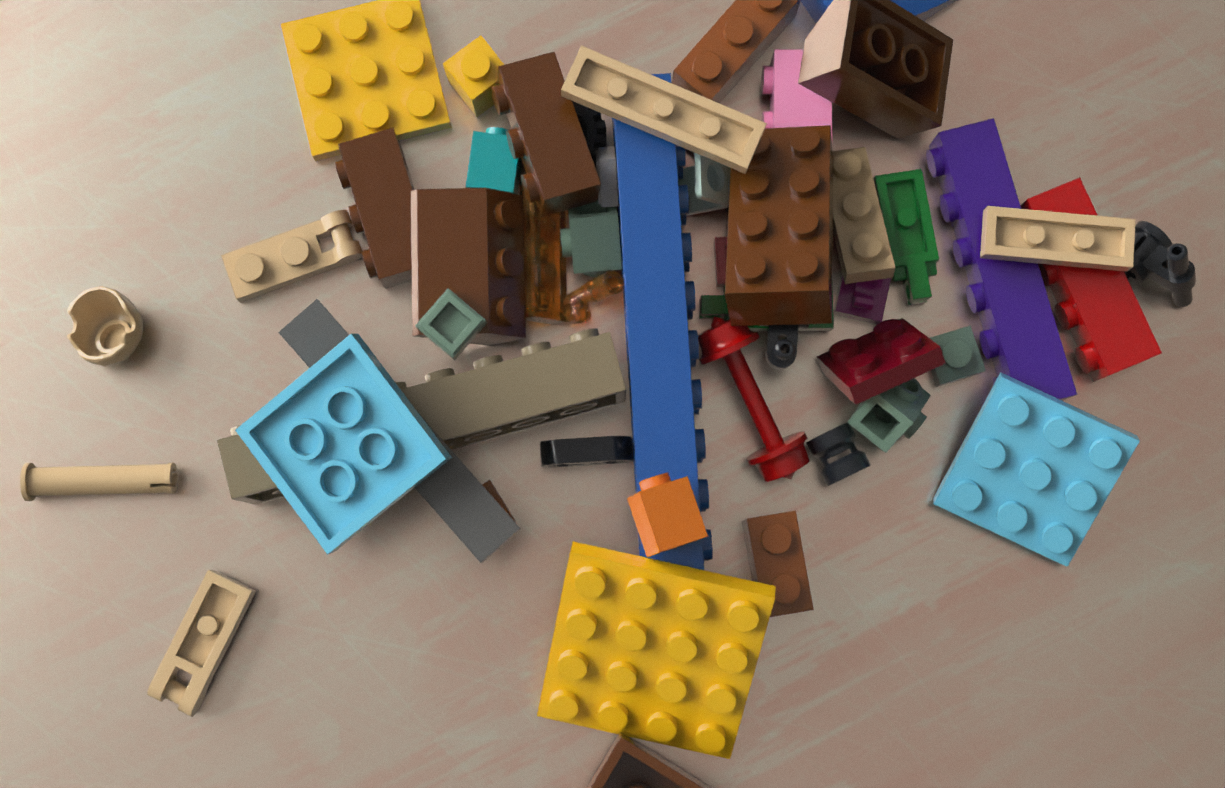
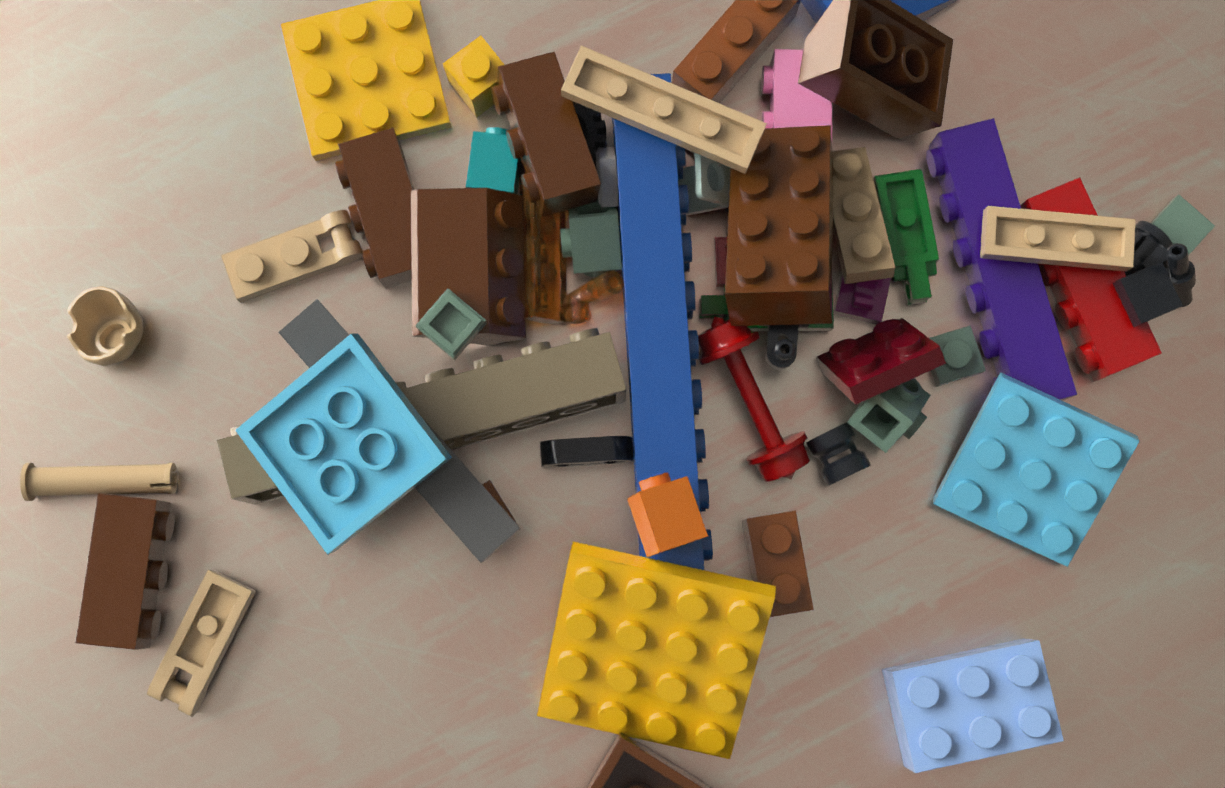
(125, 572): none -> reddish brown brick
(972, 705): none -> light blue brick
(1147, 294): none -> black tile
(1183, 223): none -> sand green tile

